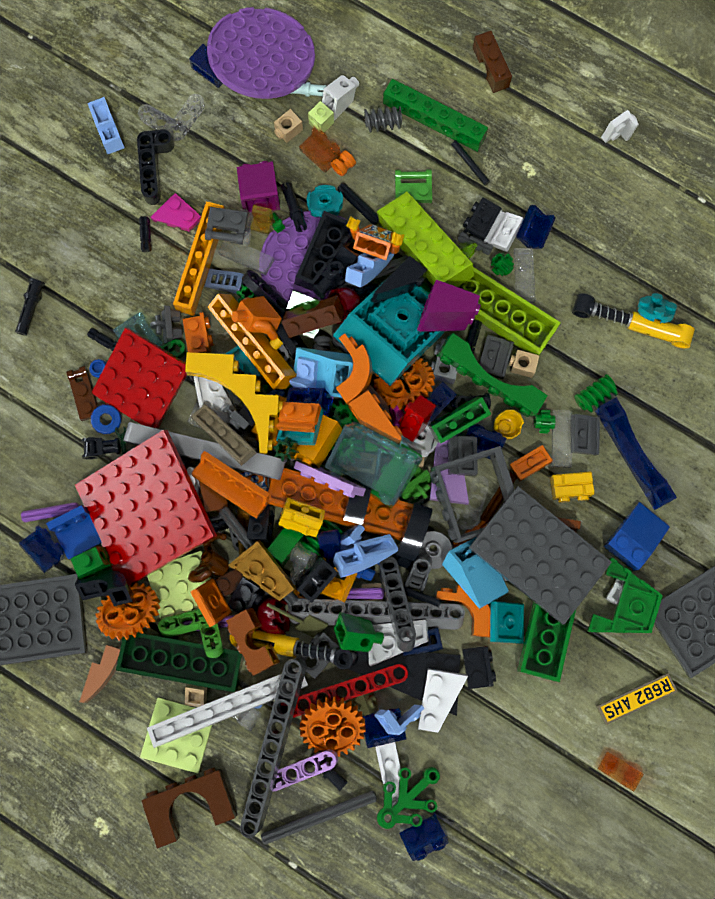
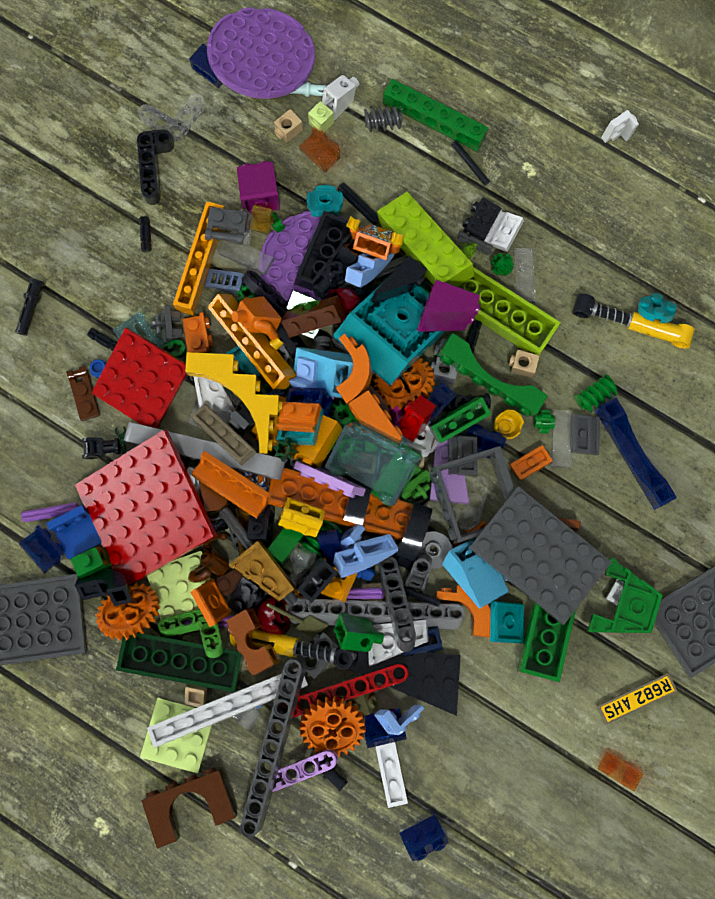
(100, 673): nougat slope -> none
(105, 125): light blue slope -> none
(105, 409): blue piece -> none
(177, 213): dark pink wing -> none
(296, 213): black pin -> none
(318, 817): dark grey axle -> none
(343, 163): orange wheel -> none
(405, 799): green plant -> none
(419, 191): bright green plate -> none
(438, 697): white wing -> none
(478, 667): black bracket -> none
(488, 51): reddish brown arch -> none
(495, 503): reddish brown axle -> none
(496, 356): dark grey plate -> none
(535, 228): clear blue bracket -> none
(572, 486): yellow brick -> none
(637, 537): blue slope -> none

